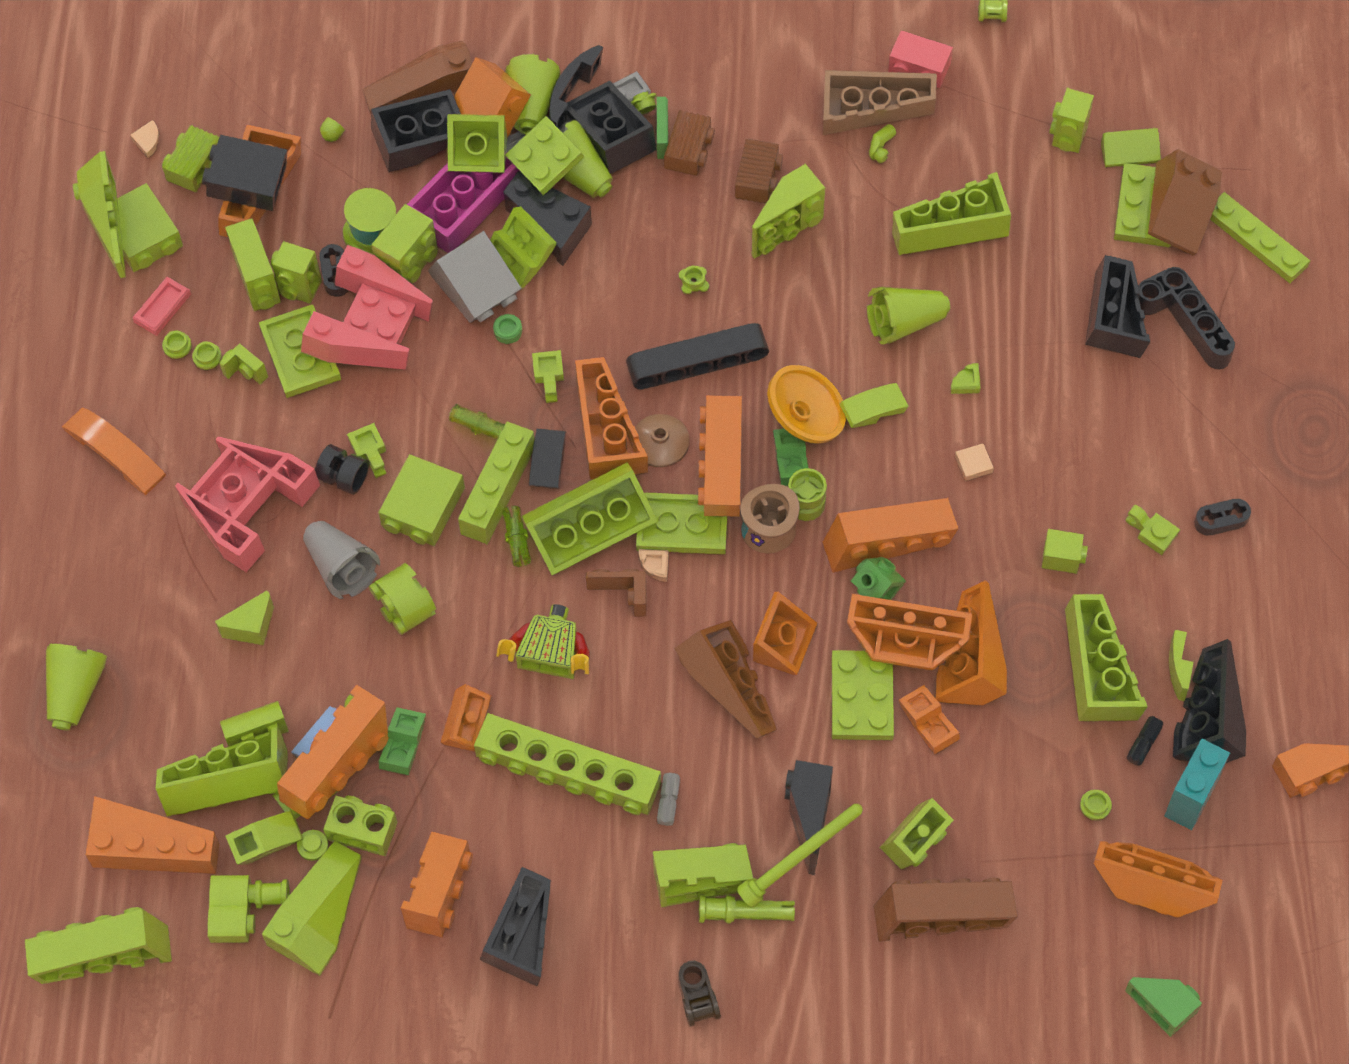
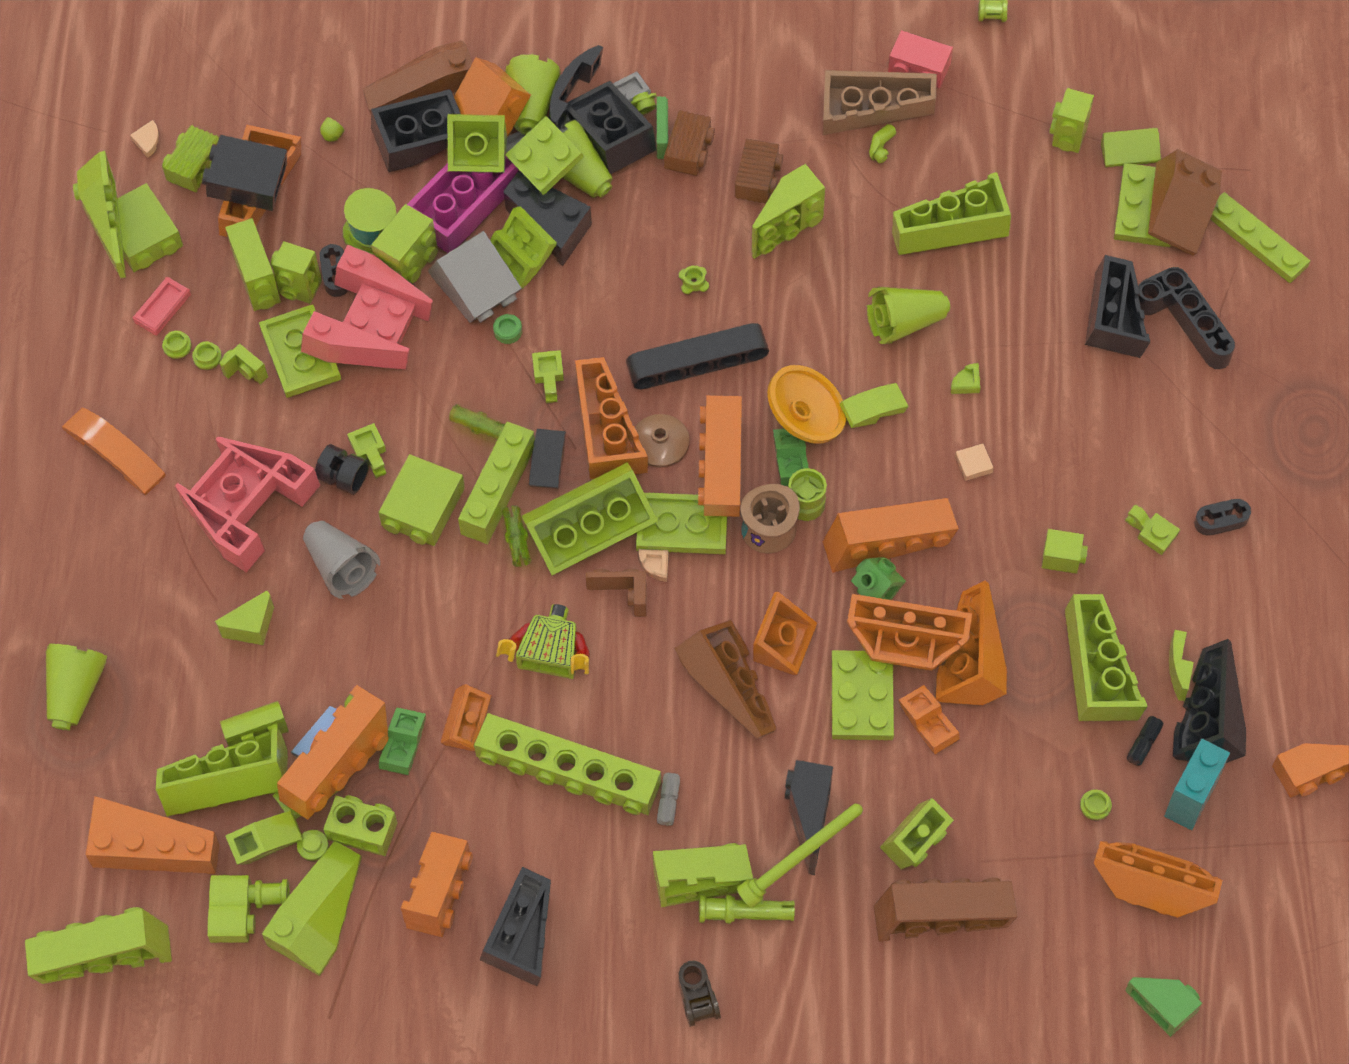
(403, 599): lime brick -> none

